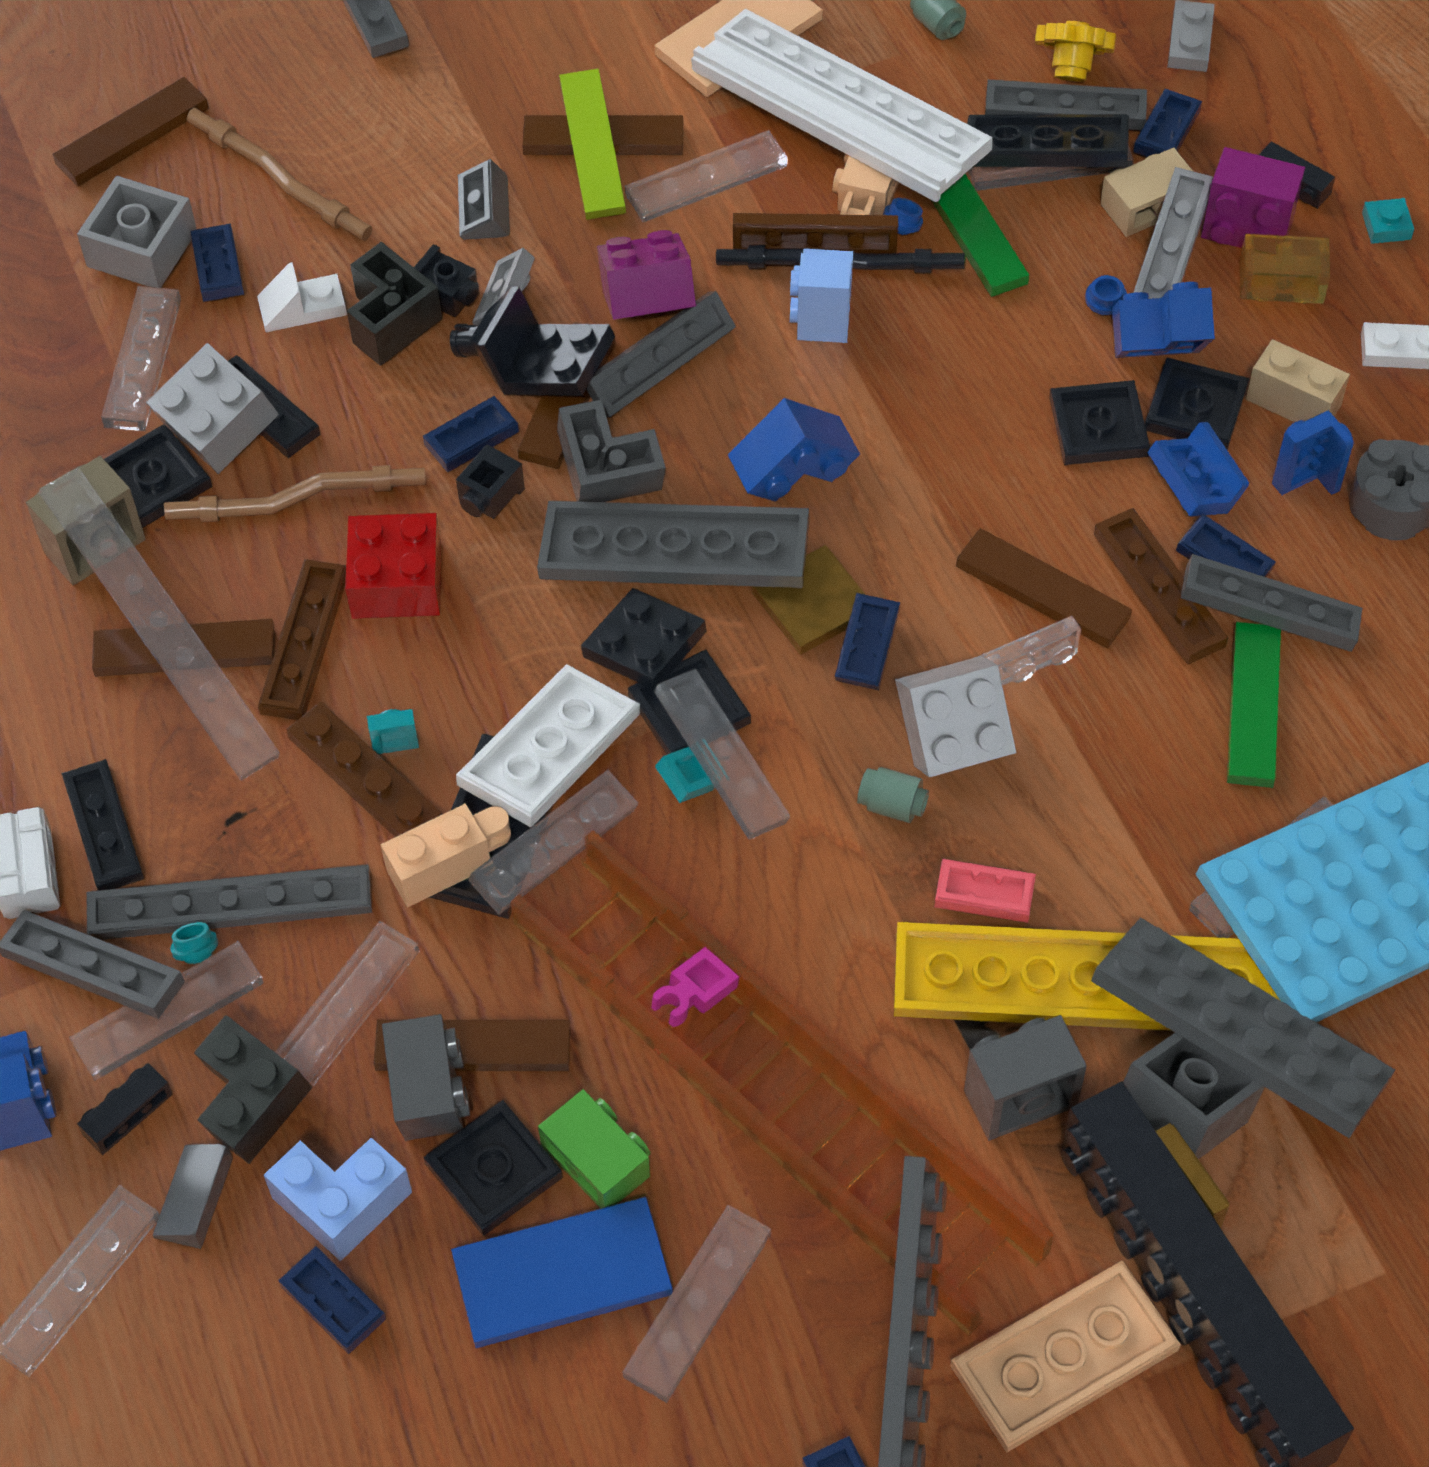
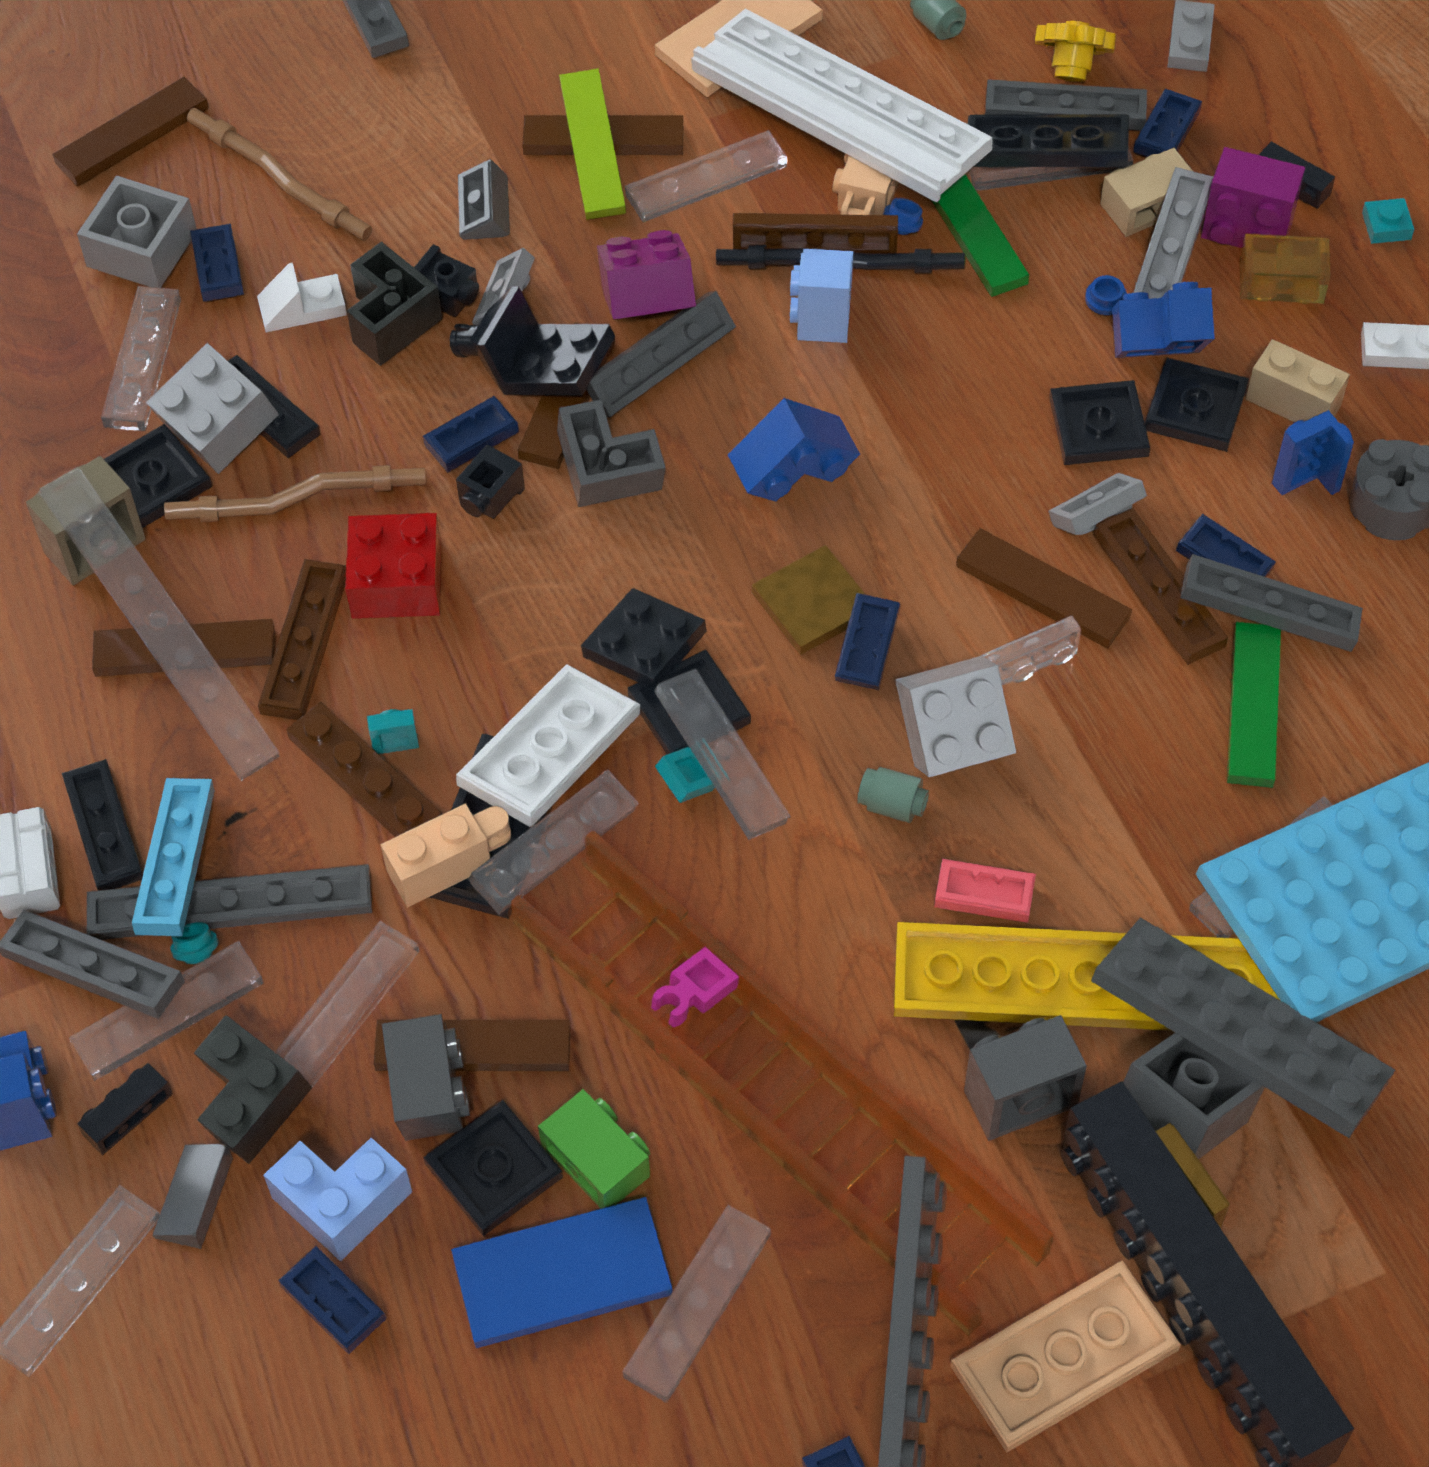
(173, 857): none -> medium azure plate
(674, 544): dark grey plate -> none
(1097, 503): none -> light grey plate
(1200, 472): blue bracket -> none

